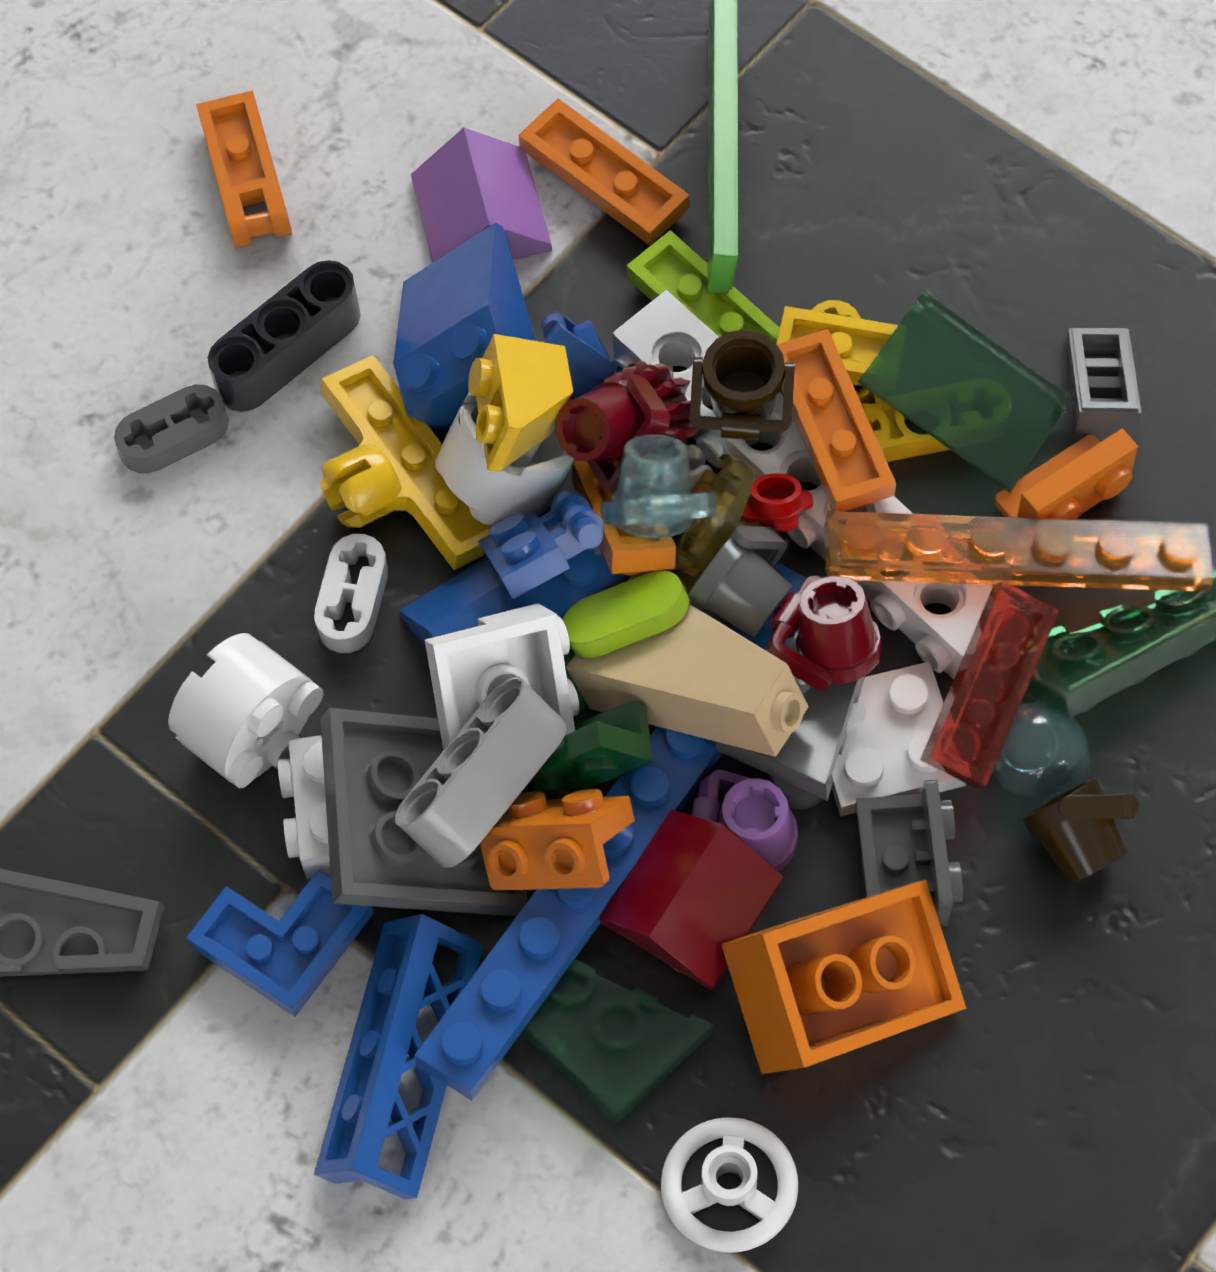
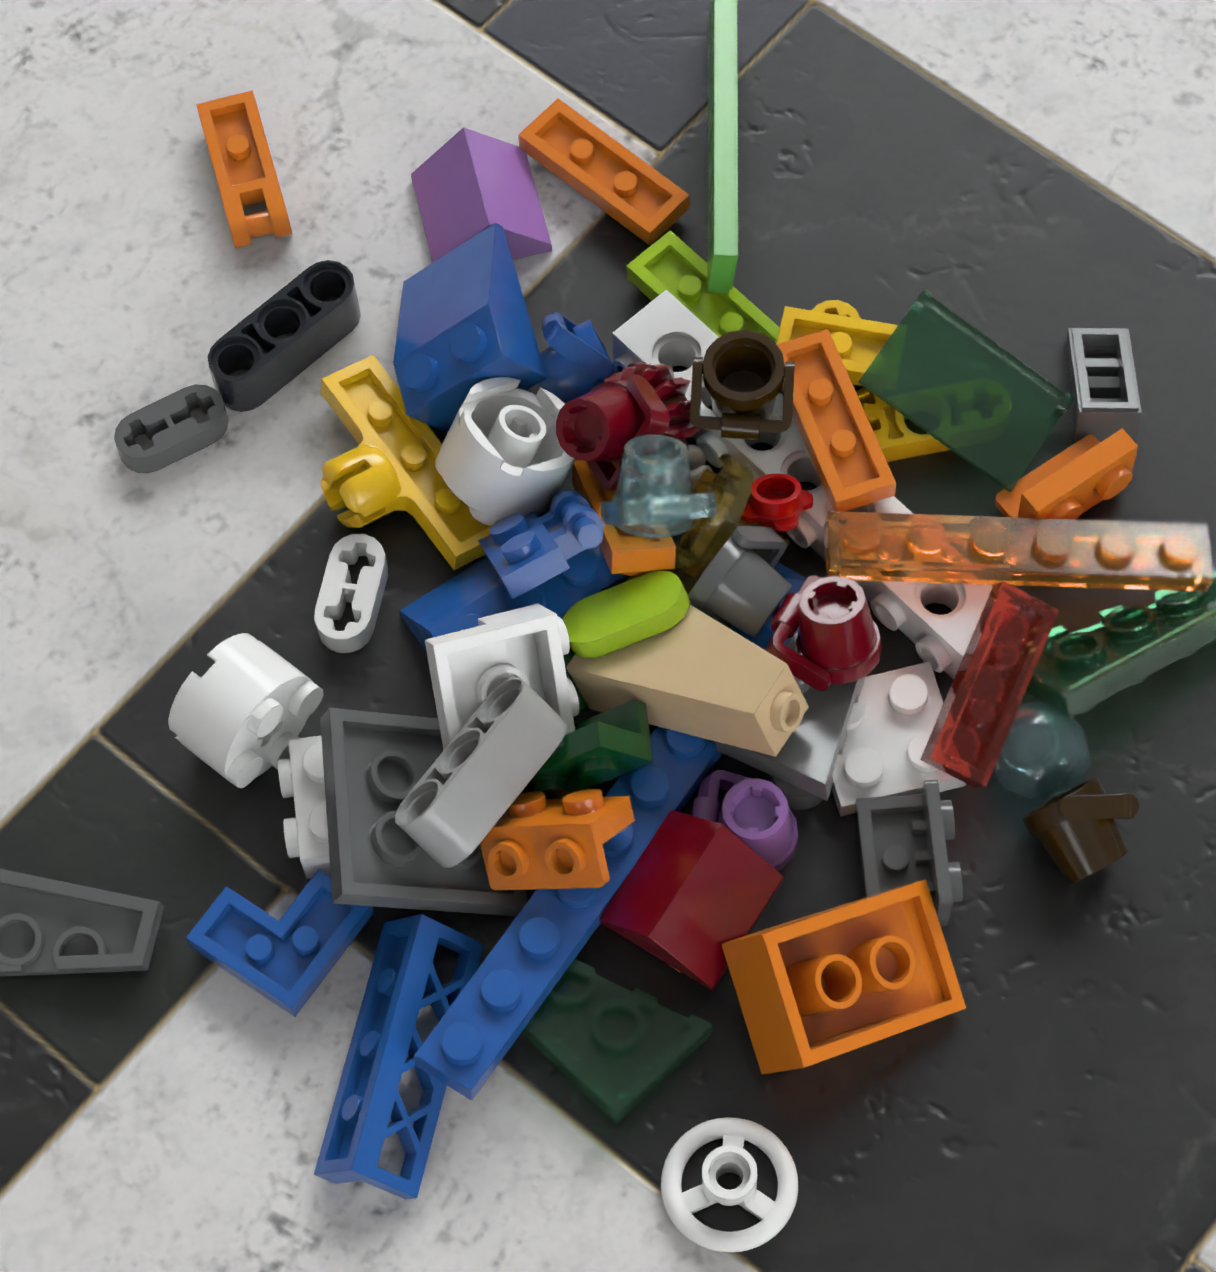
(517, 396): yellow slope -> none

